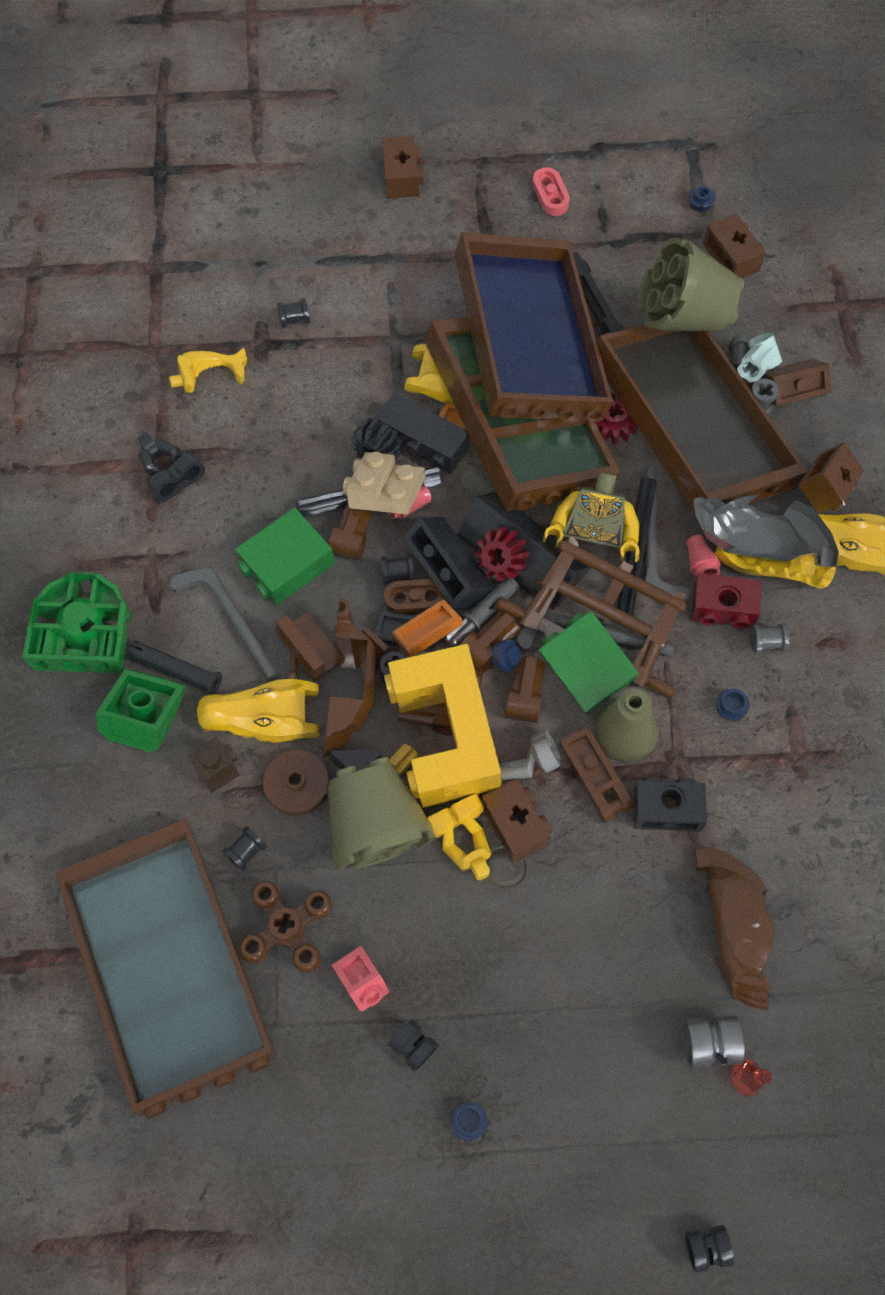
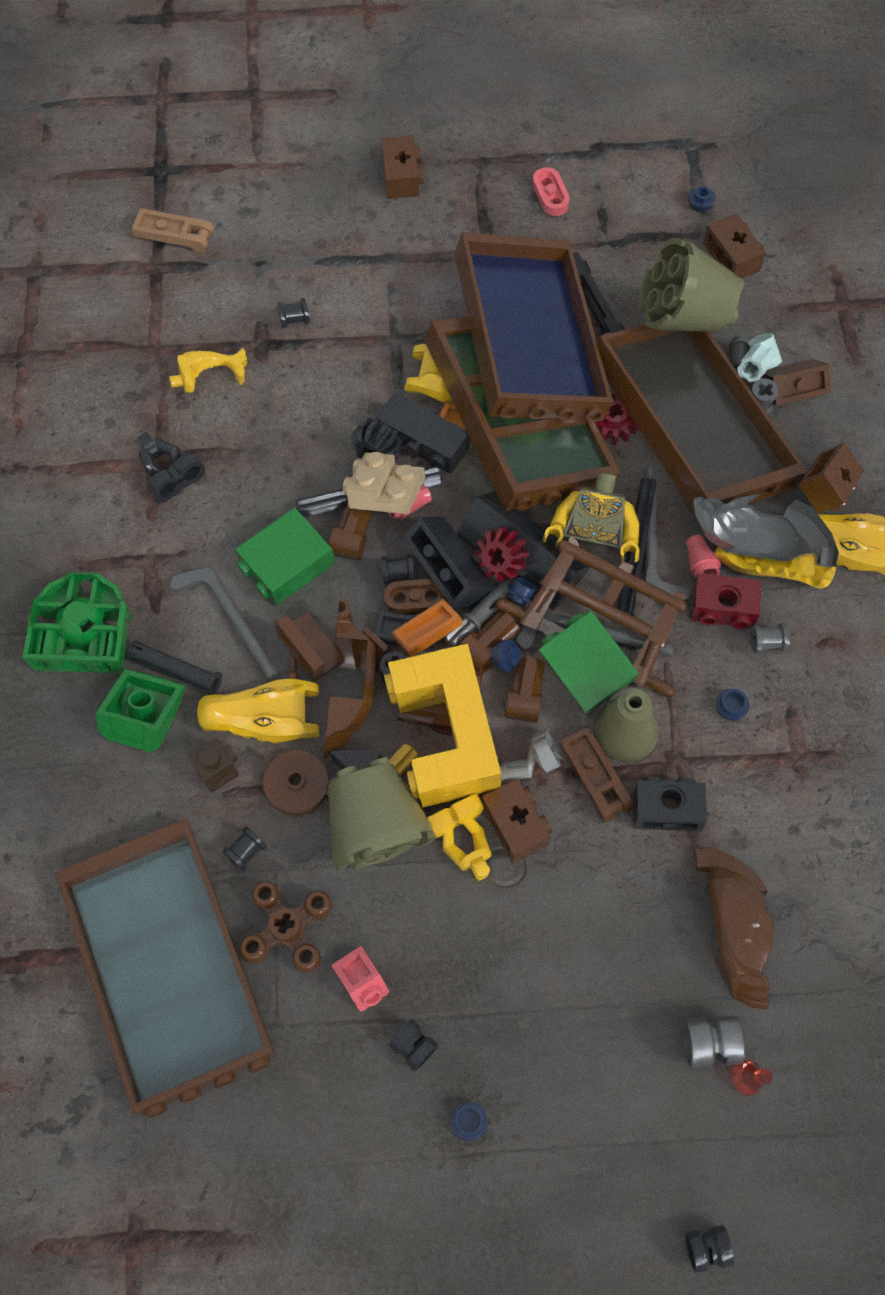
(172, 229): none -> medium nougat plate
(521, 590): none -> dark blue plate

